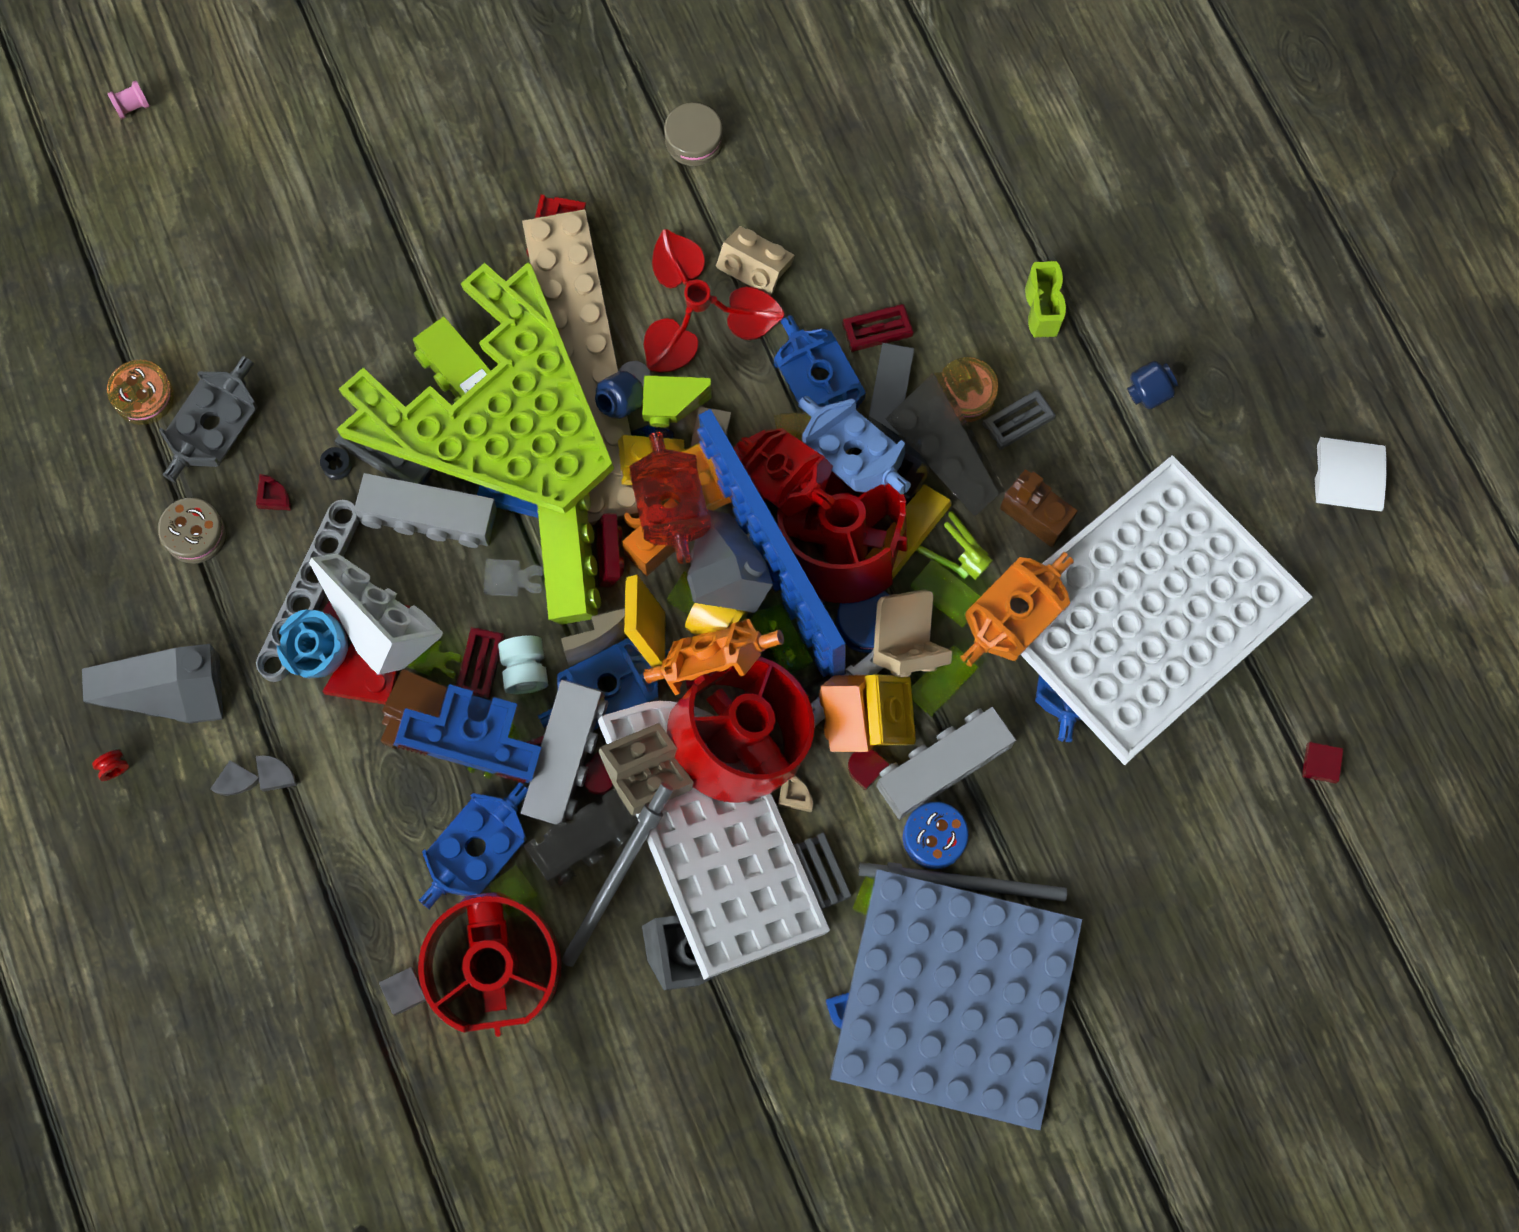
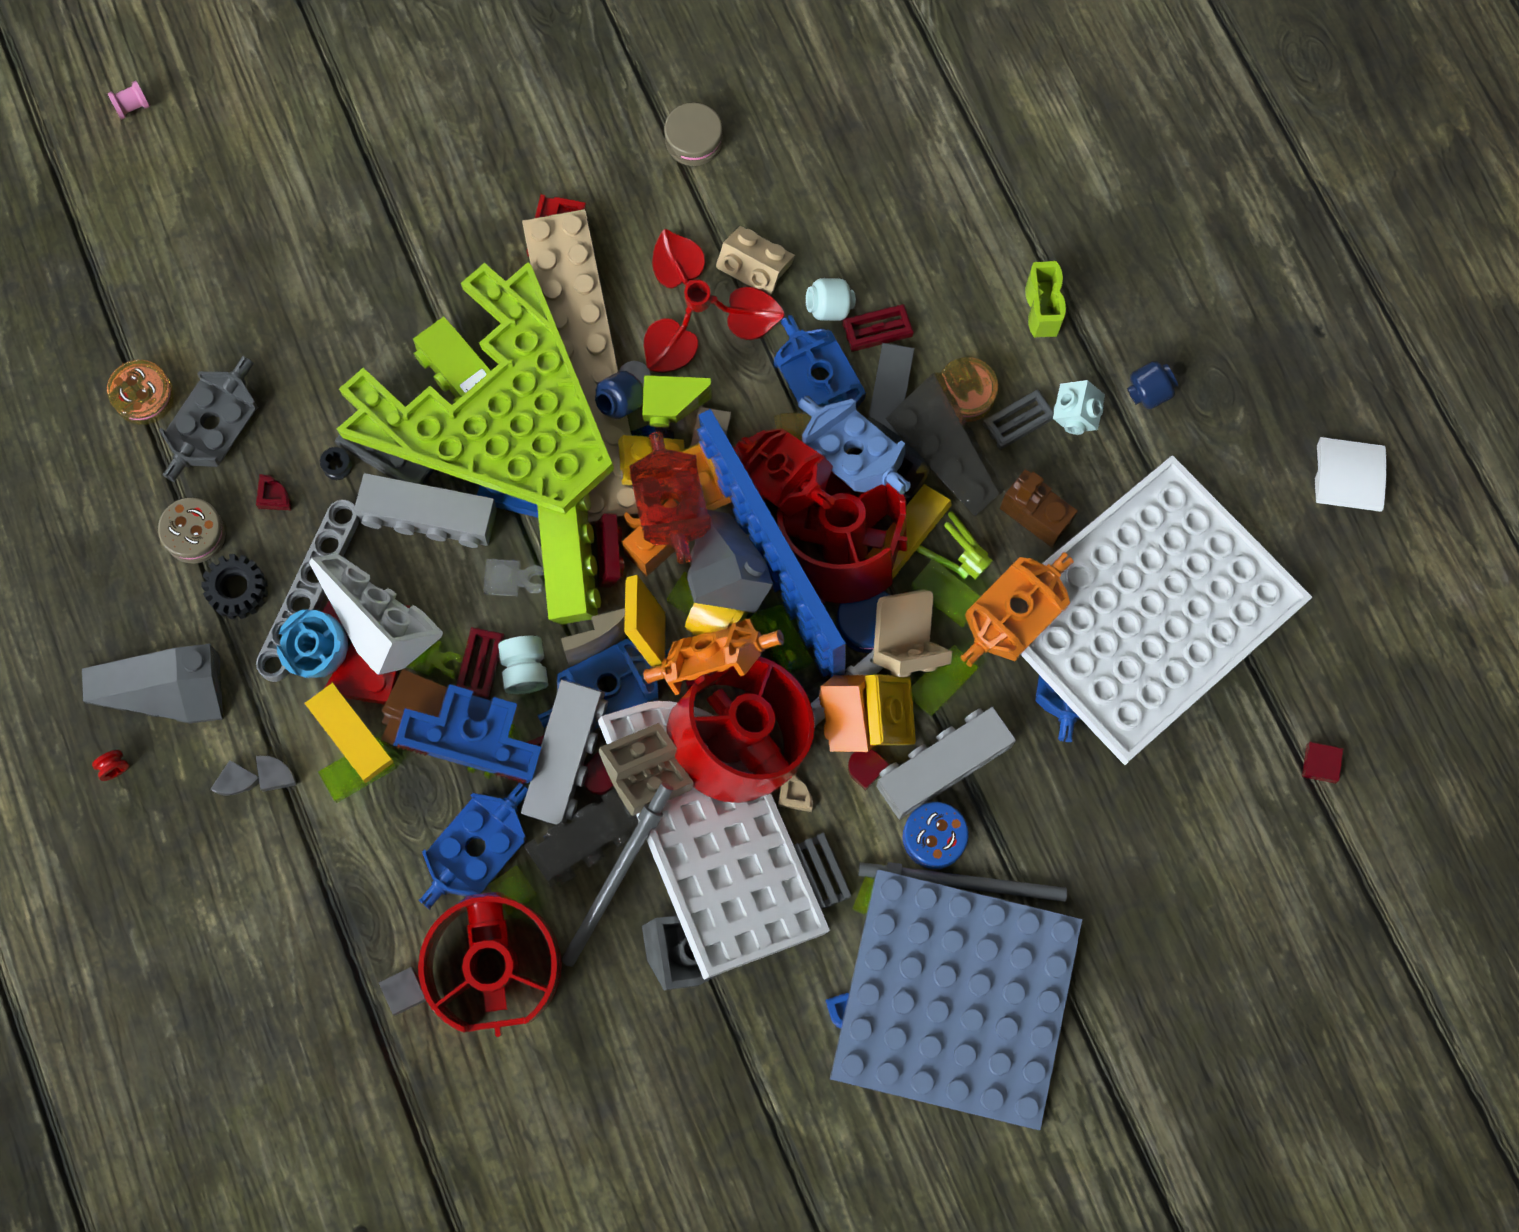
(220, 573): none -> black tyre
(343, 779): none -> clear neon green plate
(349, 733): none -> yellow tile
(830, 299): none -> light aqua head
(1079, 407): none -> light aqua brick

